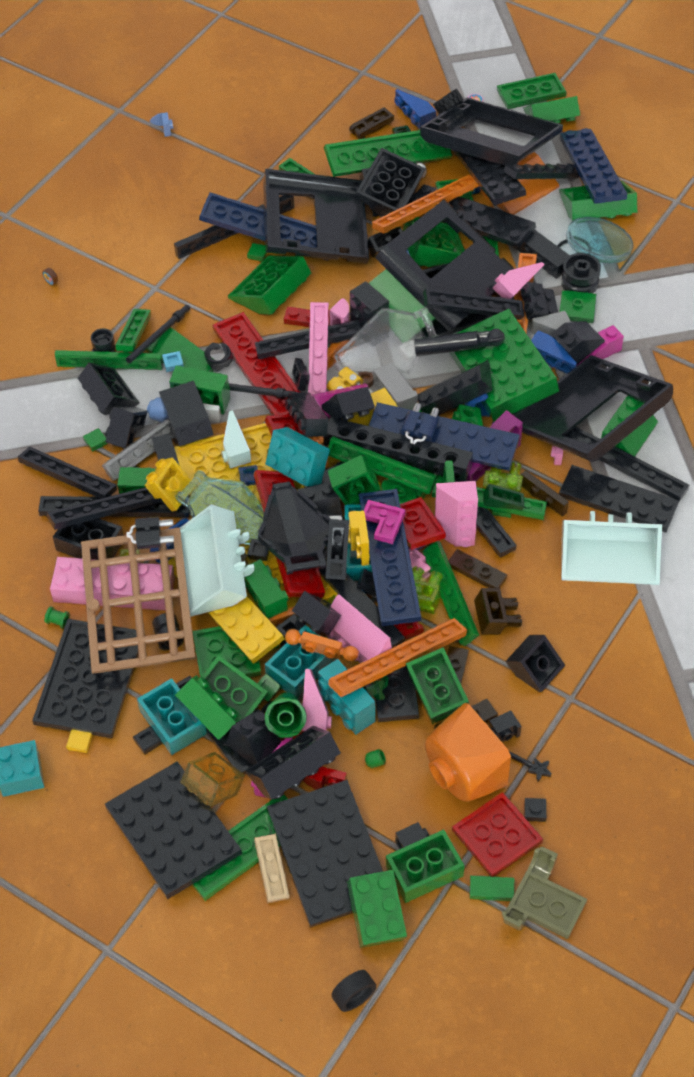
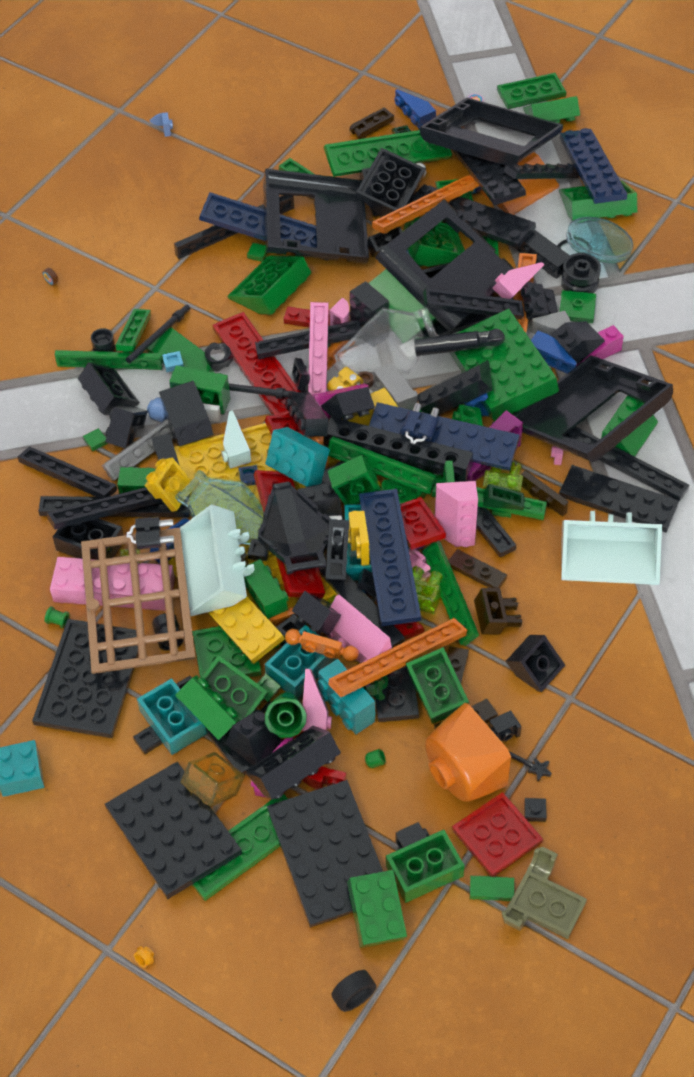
(79, 741): yellow tile -> none
(144, 956): none -> light orange plate
(271, 868): tan tile -> none
(388, 519): dark pink plate -> none
(448, 101): black tyre -> none

